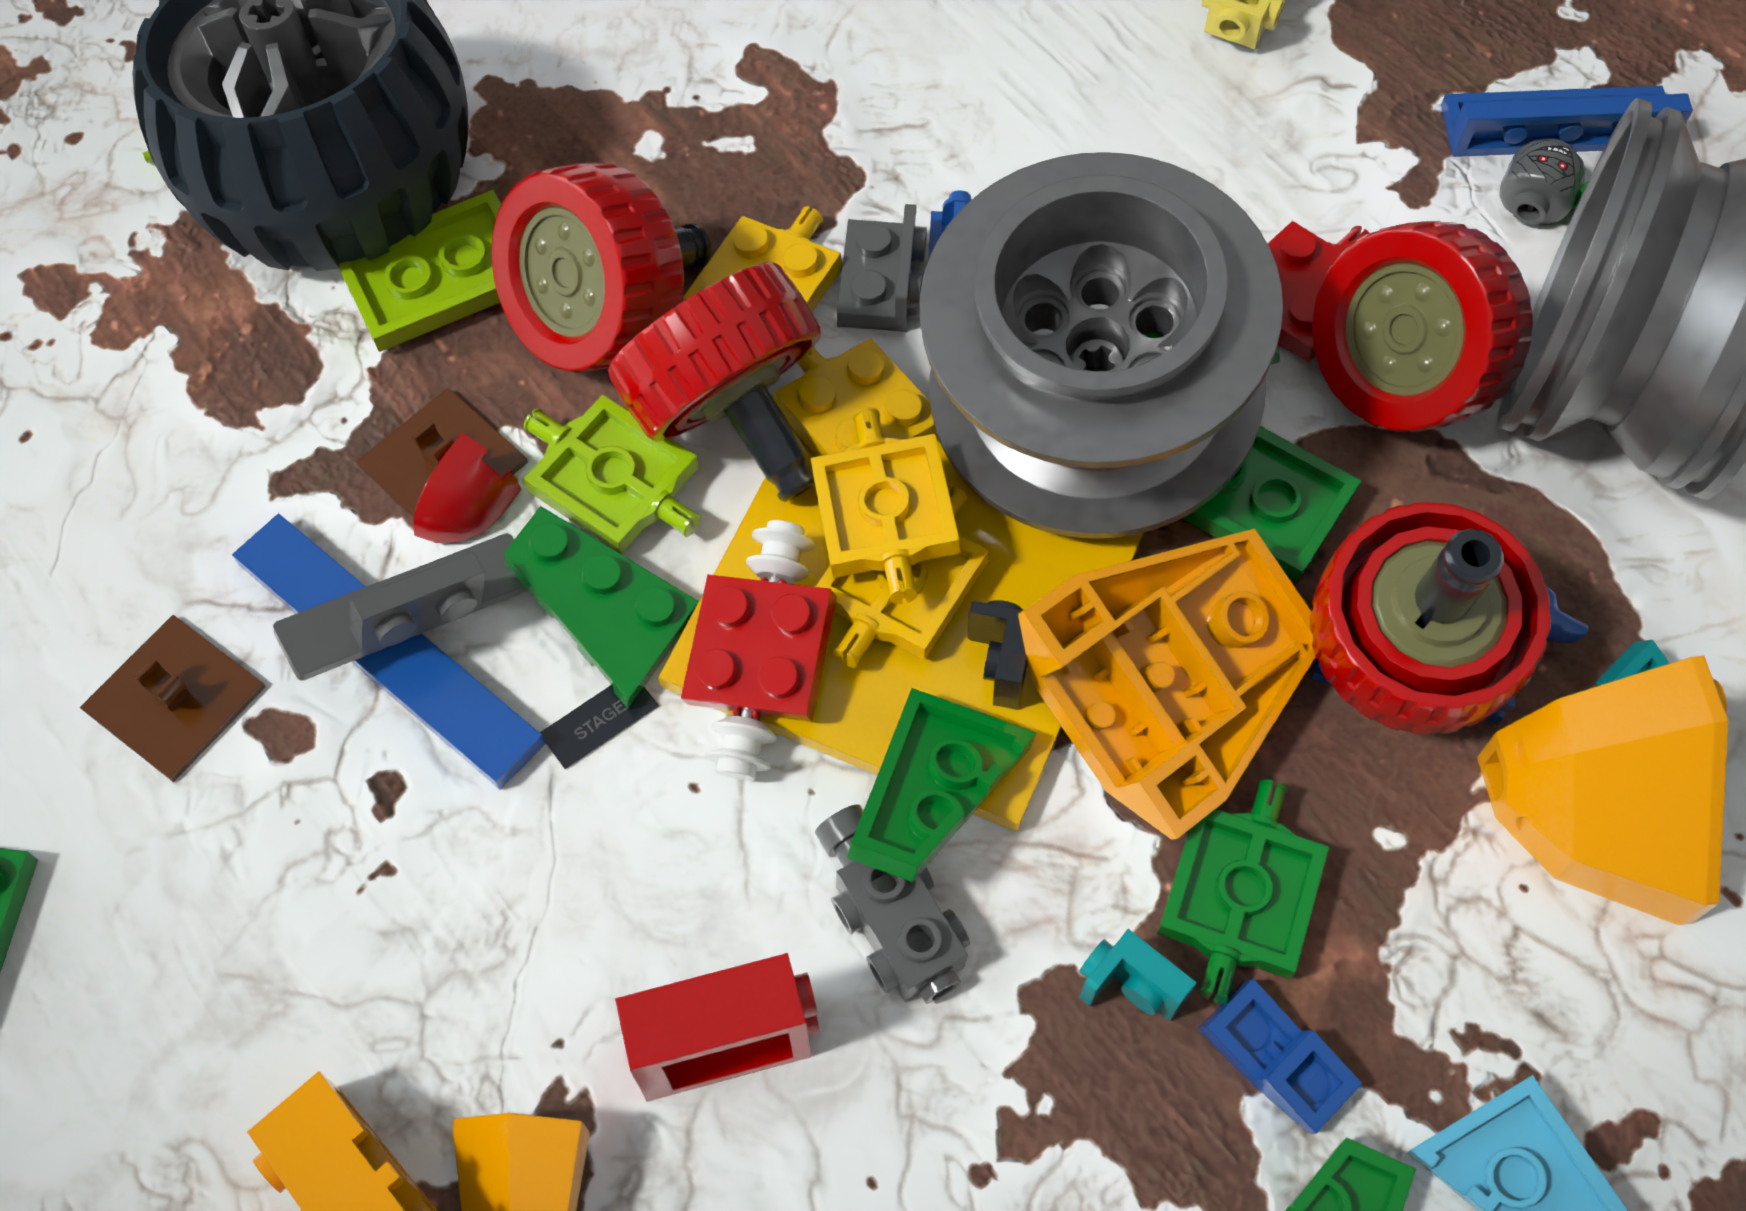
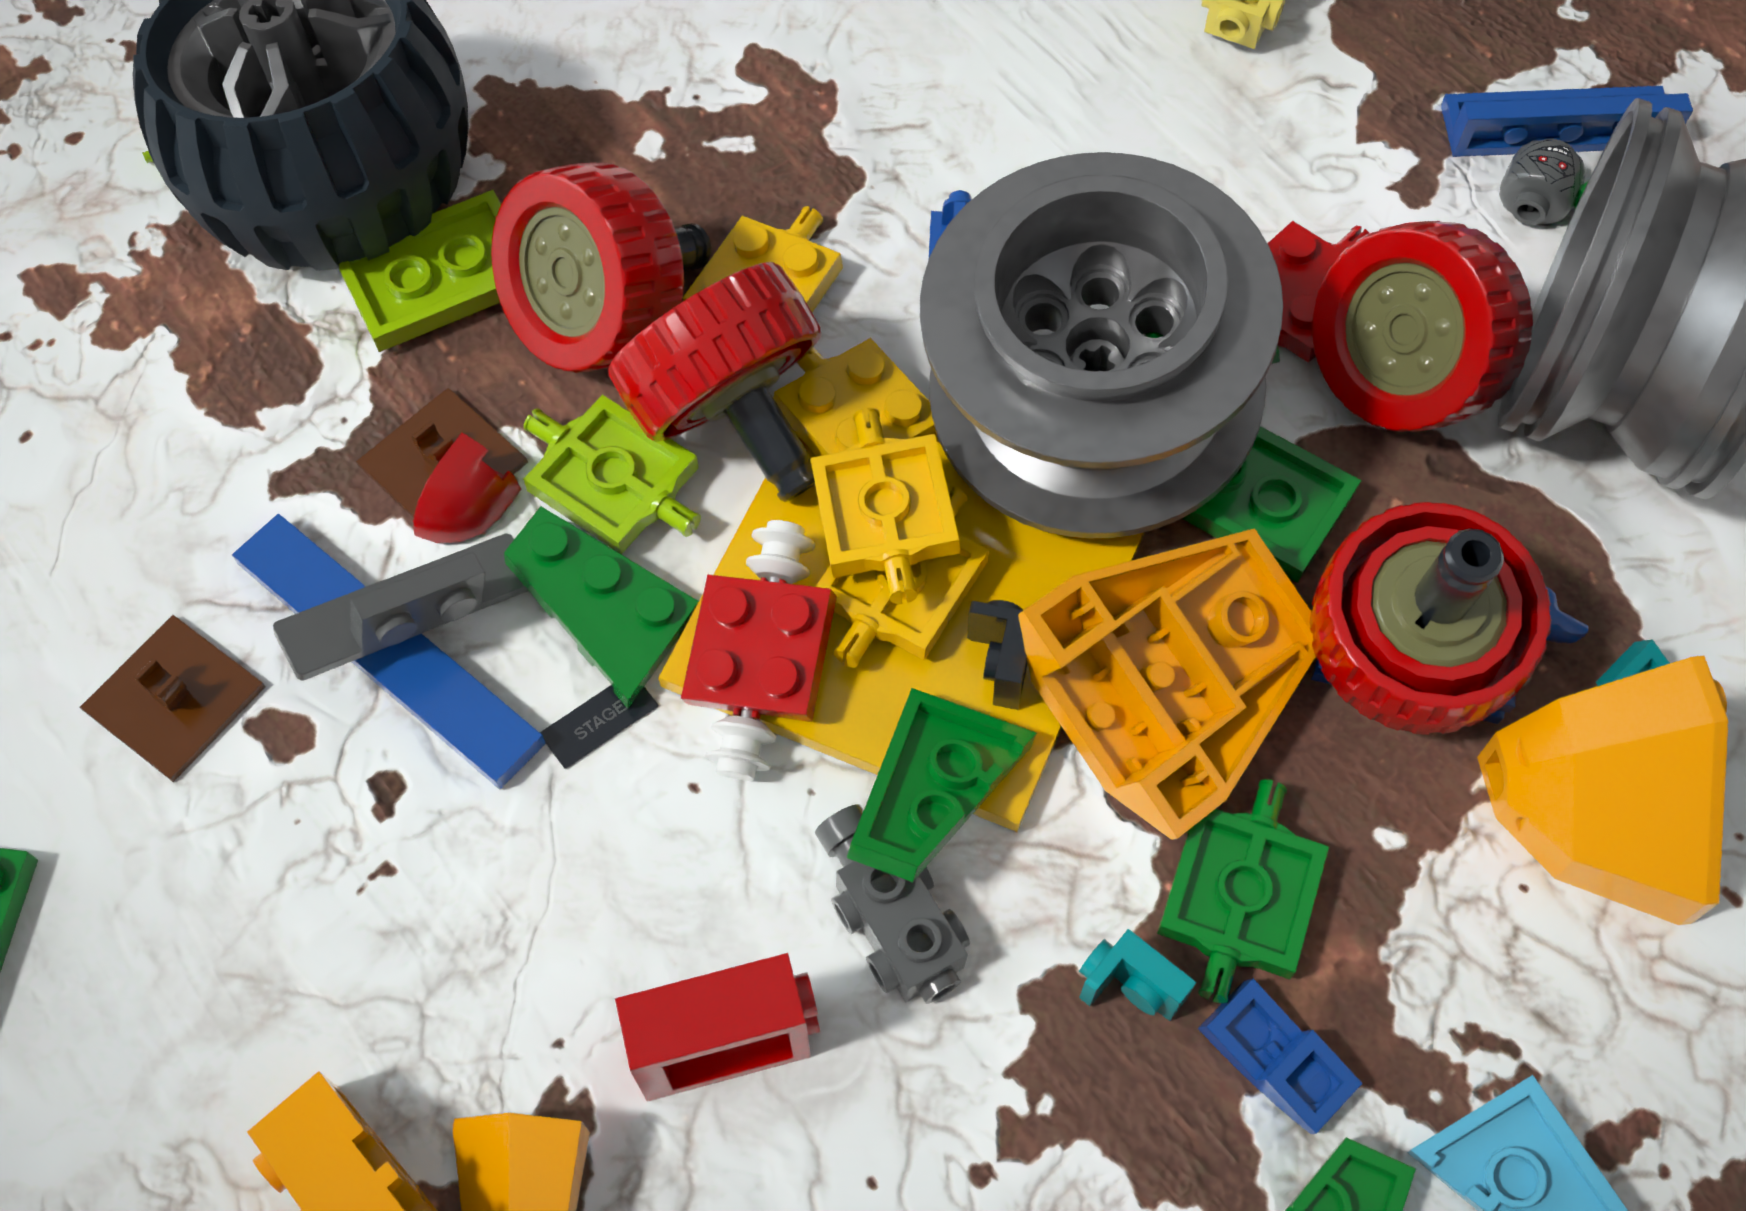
(878, 274): dark grey bracket -> none

